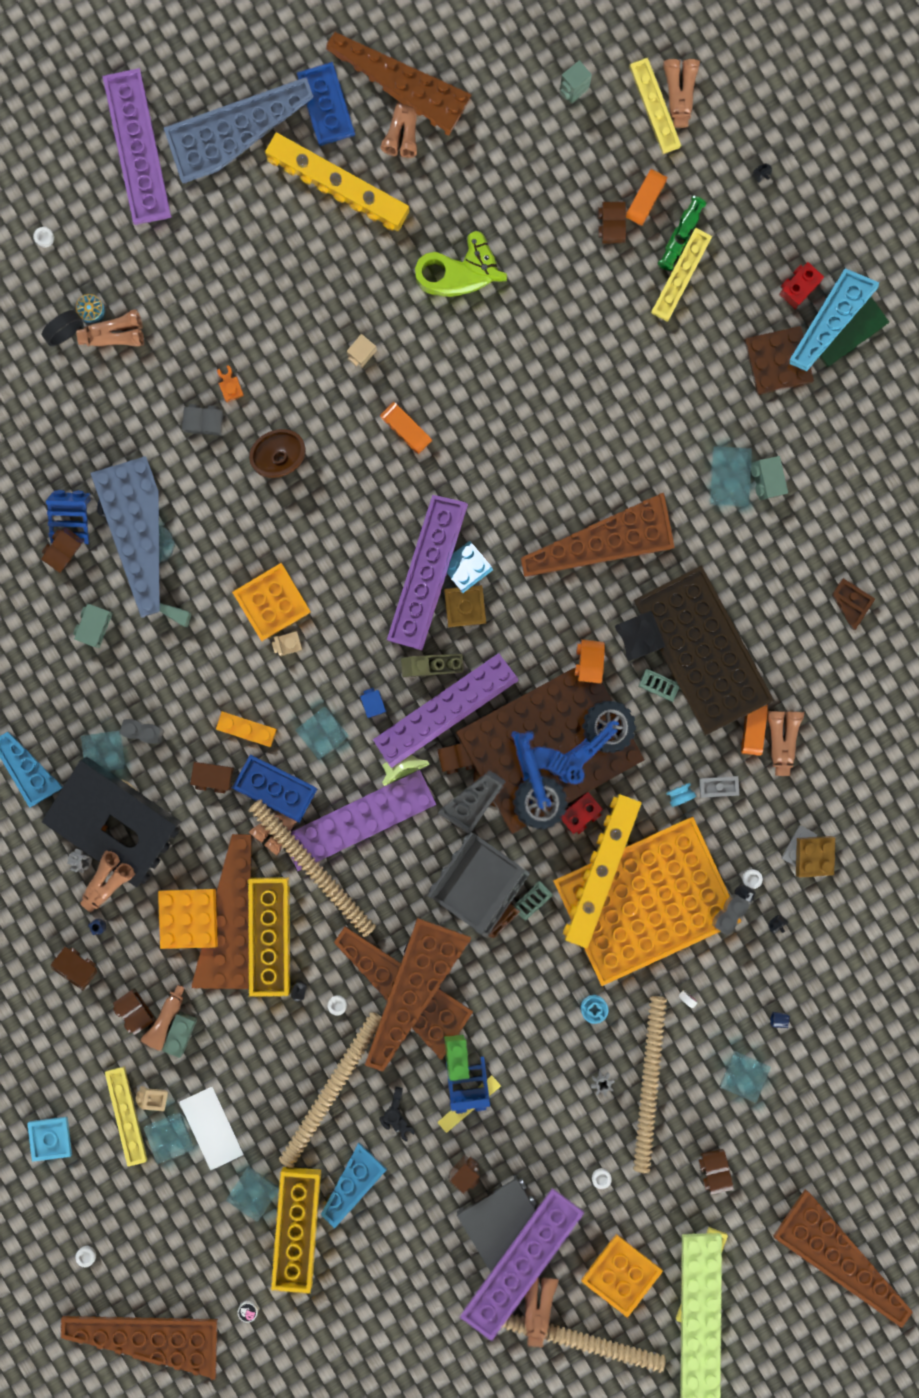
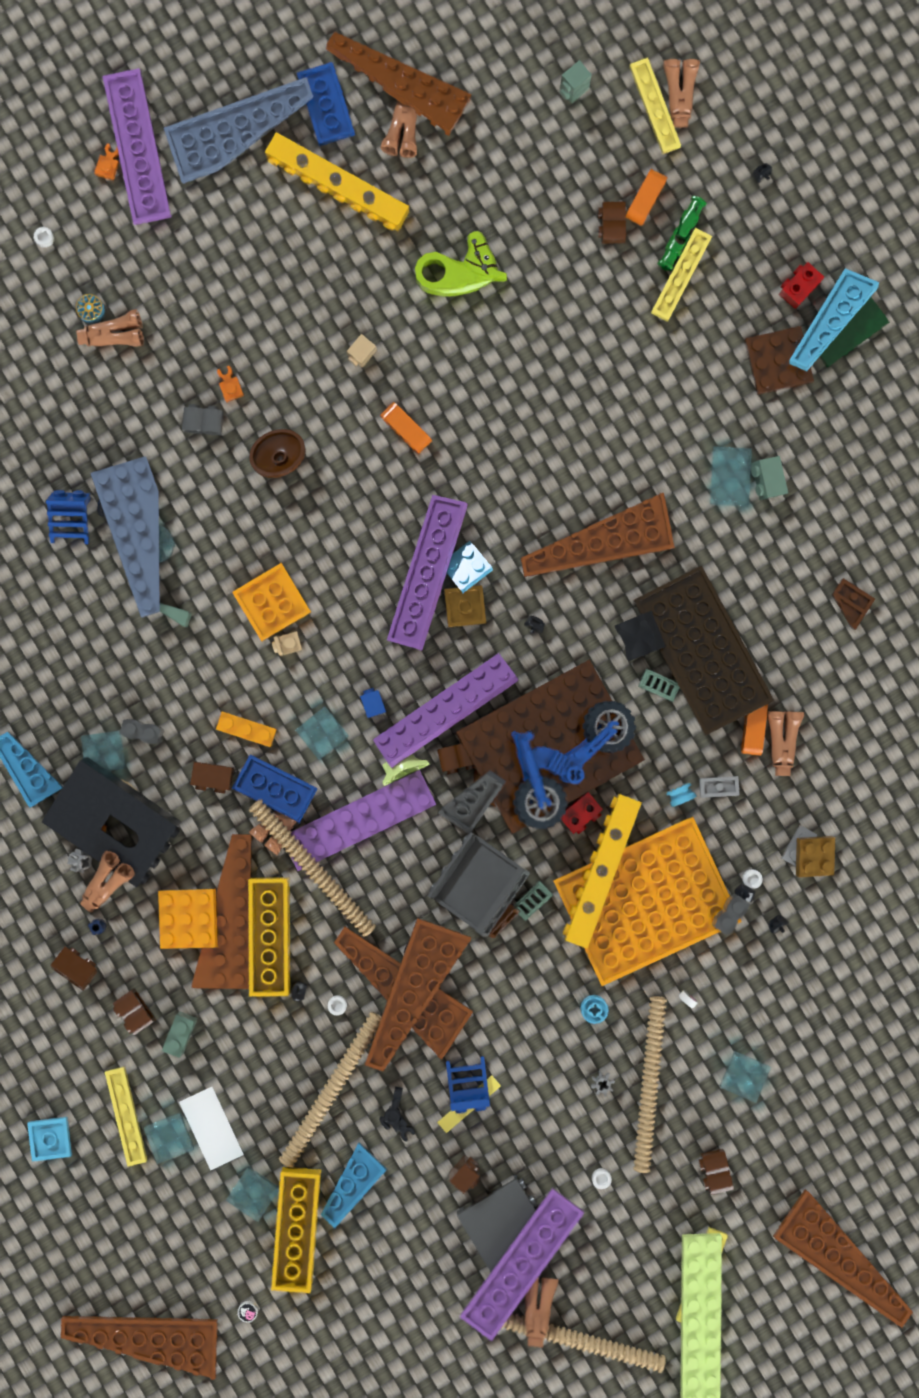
(51, 331): black tyre -> none
(62, 549): reddish brown brick -> none
(85, 1256): white tile -> none
(92, 625): sand green brick -> none
(107, 165): none -> orange plate
(151, 1099): tan bracket -> none
(156, 1035): nougat piece -> none
(432, 665): olive slope -> none
(456, 1057): bright green brick -> none
(534, 624): none -> black piece
(590, 661): orange brick -> none
(621, 1275): light orange plate -> none
(779, 1020): dark blue hose -> none

